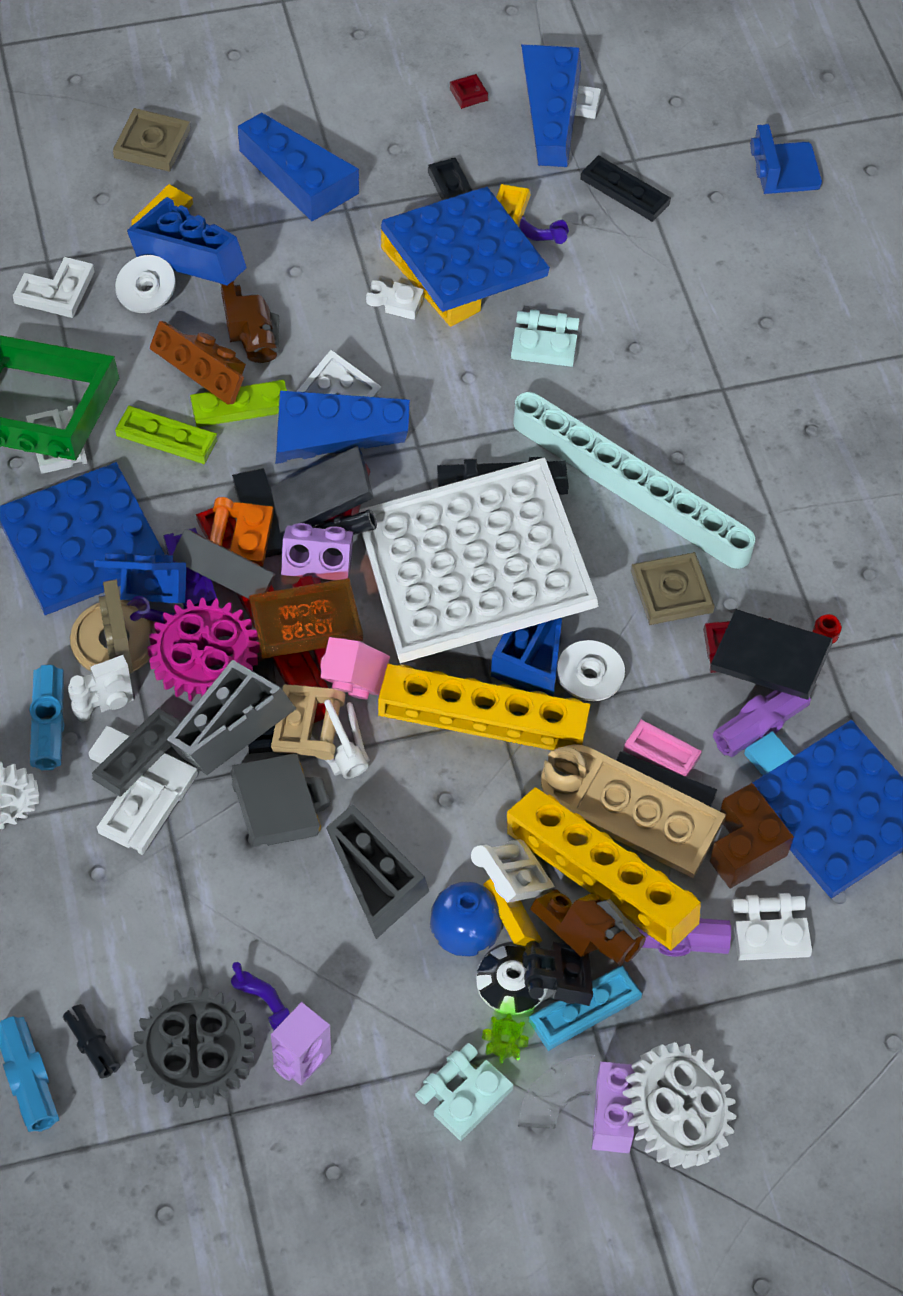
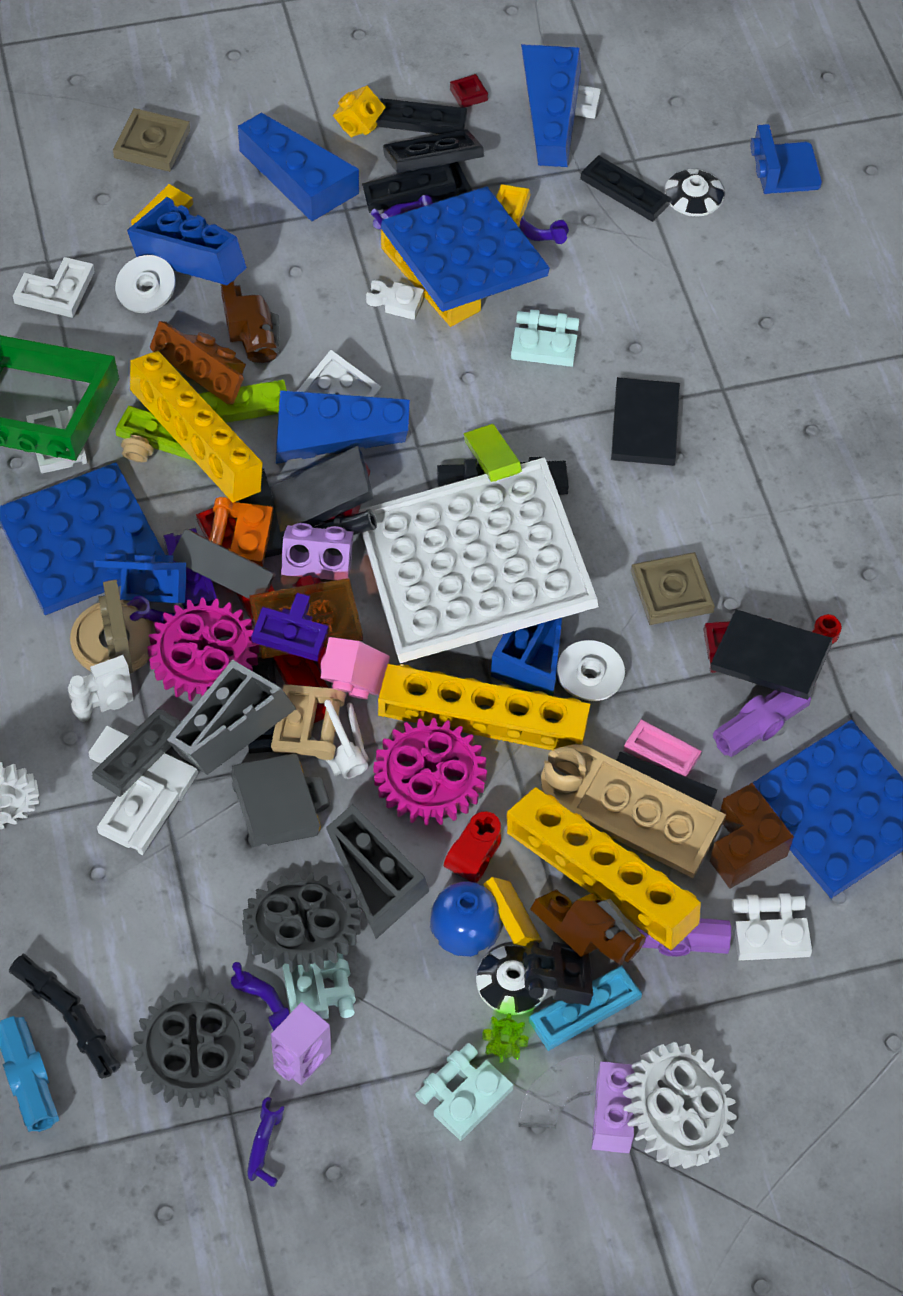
(44, 984): none -> black pin
(47, 734): dark azure piece -> none
(136, 448): none -> tan plate
(196, 426): none -> yellow brick
(261, 1142): none -> dark purple piece
(279, 932): none -> dark grey gear
(291, 630): none -> dark purple hinge
(310, 989): none -> light aqua plate
(359, 111): none -> yellow brick
(399, 209): none -> dark purple piece
(408, 187): none -> black tile
(421, 117): none -> black tile
(430, 771): none -> dark pink gear
(433, 150): none -> black tile
(472, 851): none -> red piece
(492, 452): none -> lime tile
(515, 879): white plate -> none
(645, 421): none -> black tile
(648, 491): light aqua beam -> none
(694, 192): none -> dish
(768, 753): medium azure tile -> none

